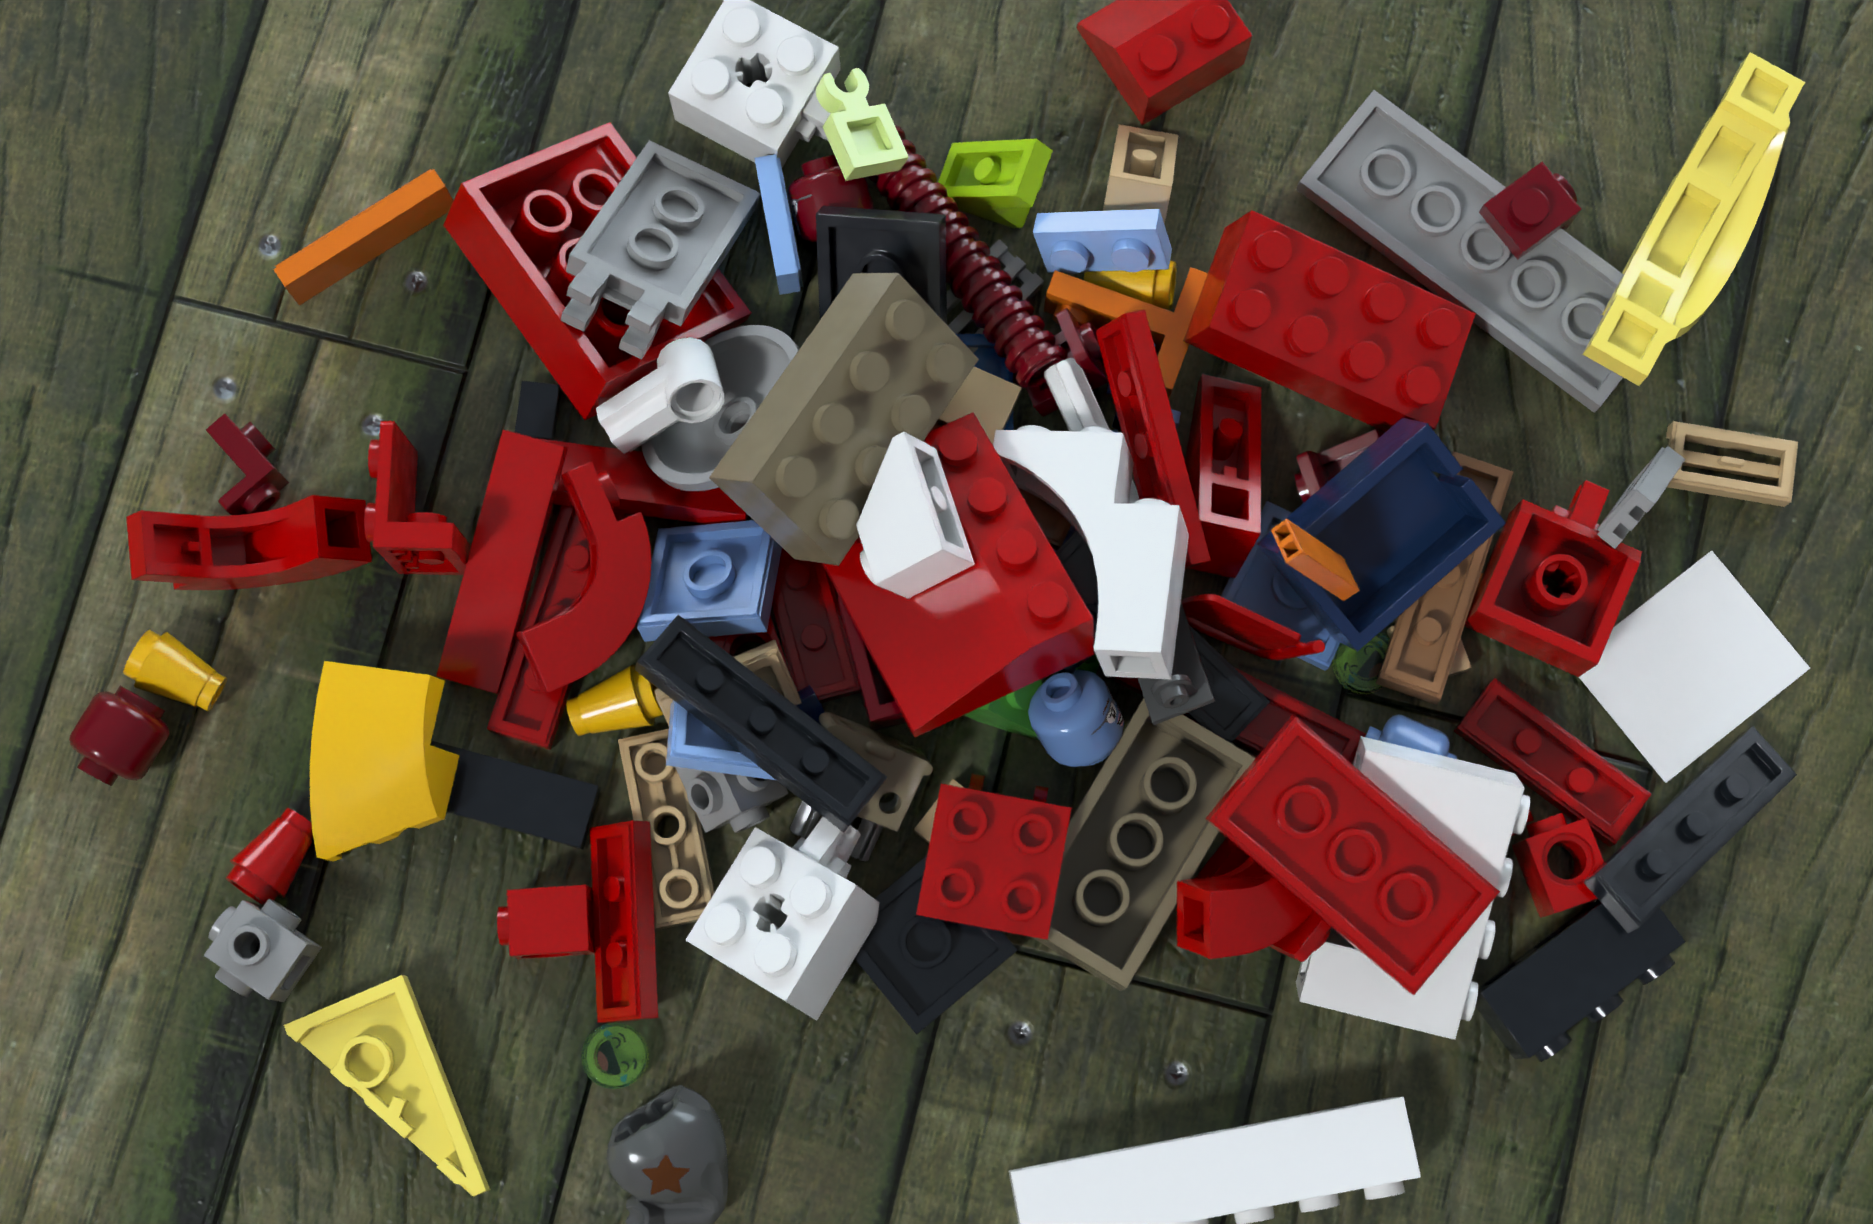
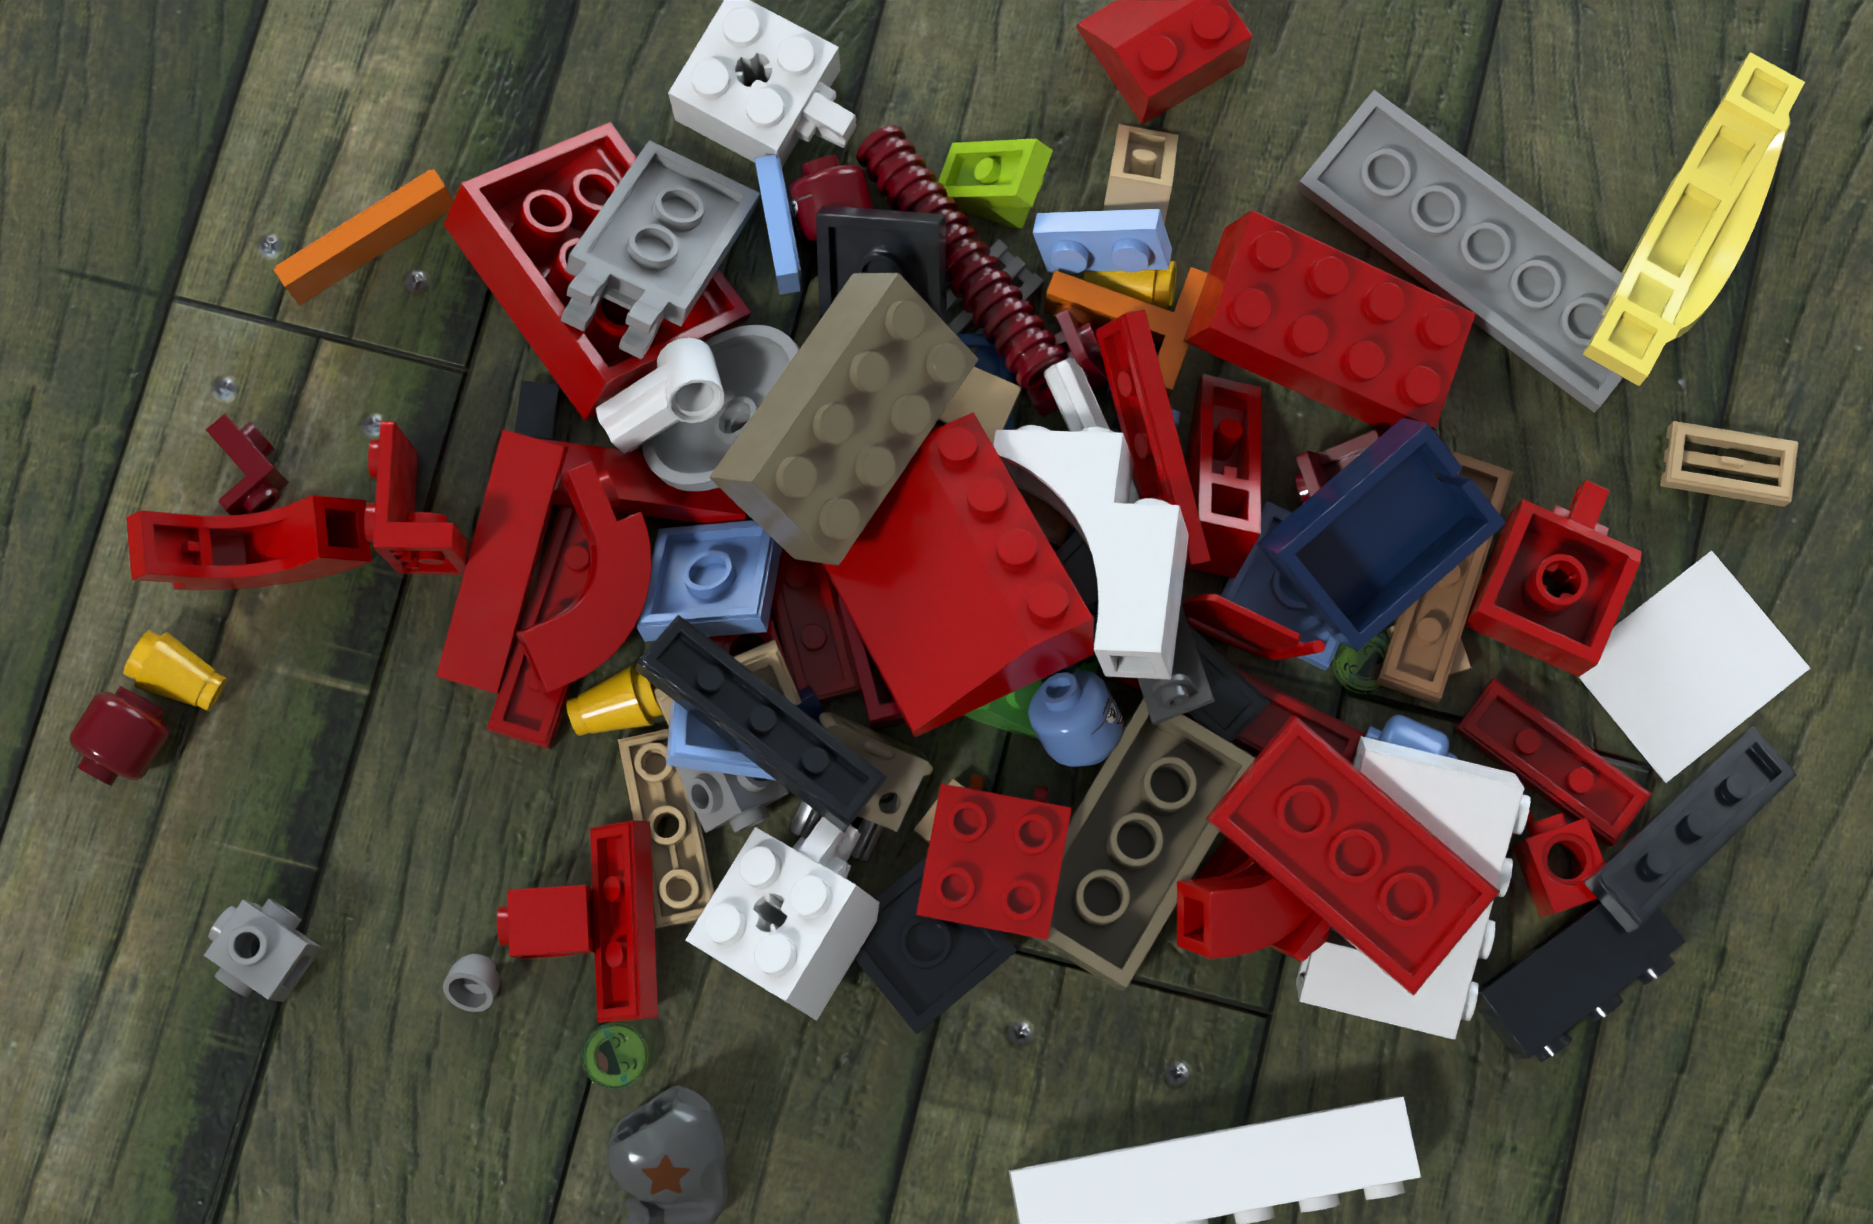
(272, 858): red cone -> none
(375, 757): yellow slope -> none
(389, 1059): light yellow wing -> none
(472, 983): none -> light grey hinge
(521, 798): black tile -> none
(859, 133): yellowish green plate -> none
(911, 522): white slope -> none
(1314, 560): orange piece -> none
(1531, 209): dark red bracket -> none
(1640, 496): light grey tile -> none

